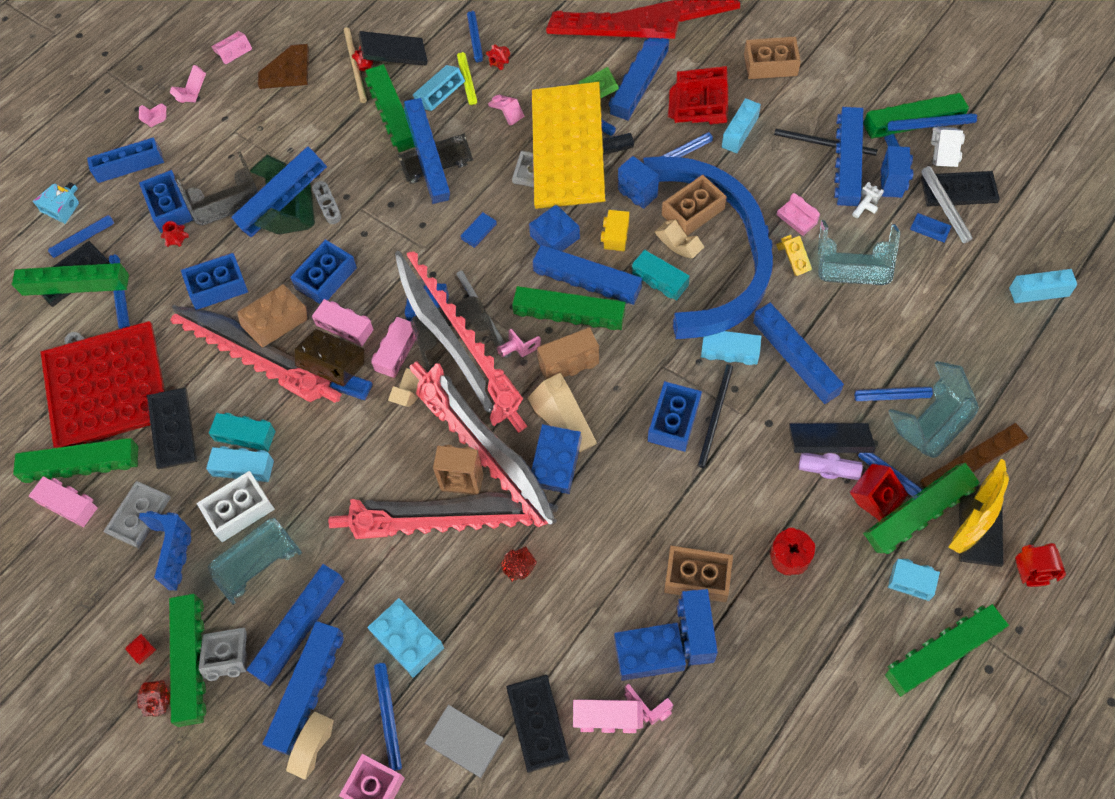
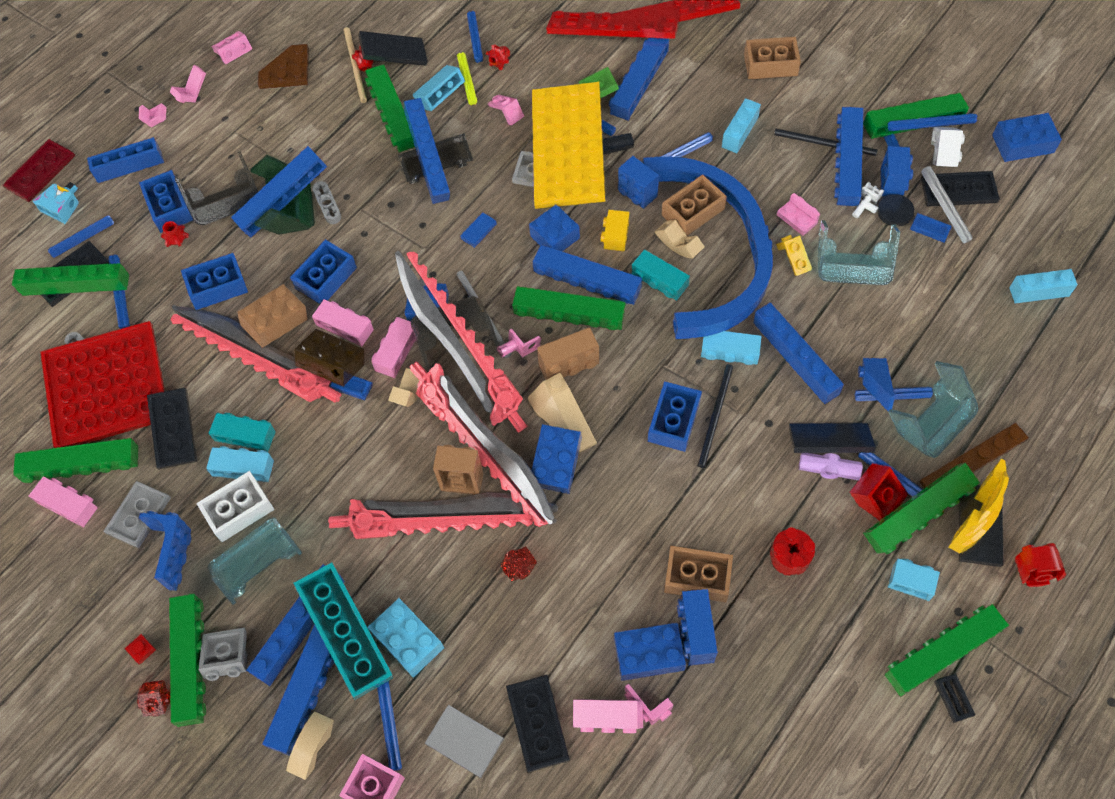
(38, 170): none -> dark red tile
(343, 631): none -> teal brick
(700, 96): red slope -> none
(877, 380): none -> blue slope
(895, 210): none -> black tile
(955, 718): none -> black tile
(1026, 137): none -> blue brick

